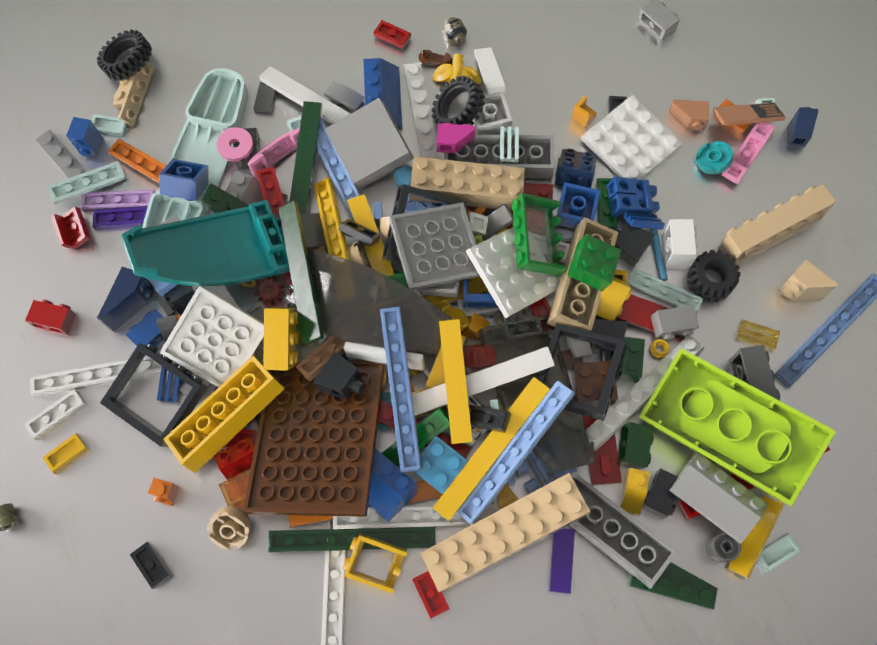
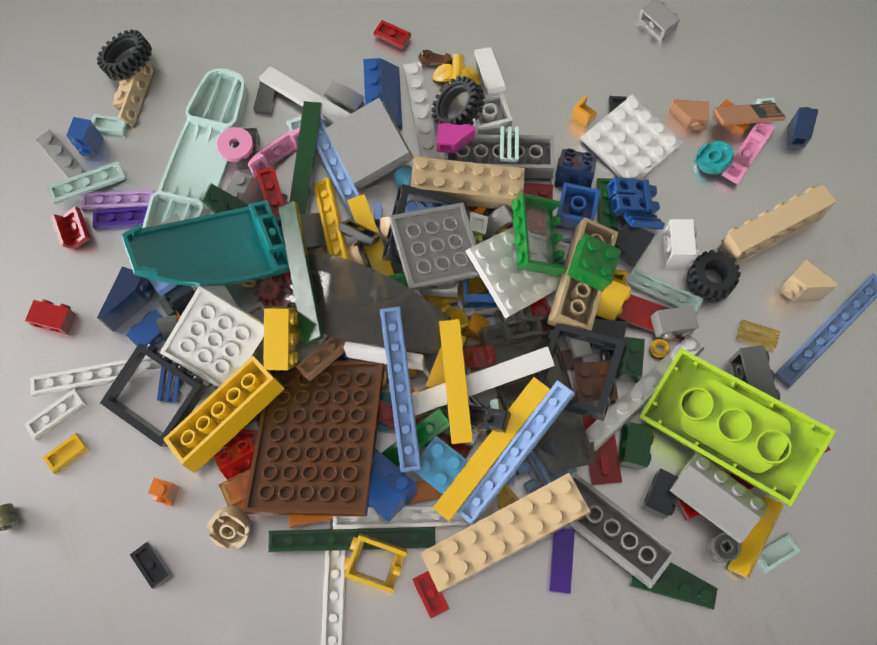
(136, 159): orange plate -> none
(183, 179): blue brick -> none
(339, 378): black torso -> none
(454, 30): head -> none
(634, 490): yellow slope -> none
(659, 255): dark azure bar -> none

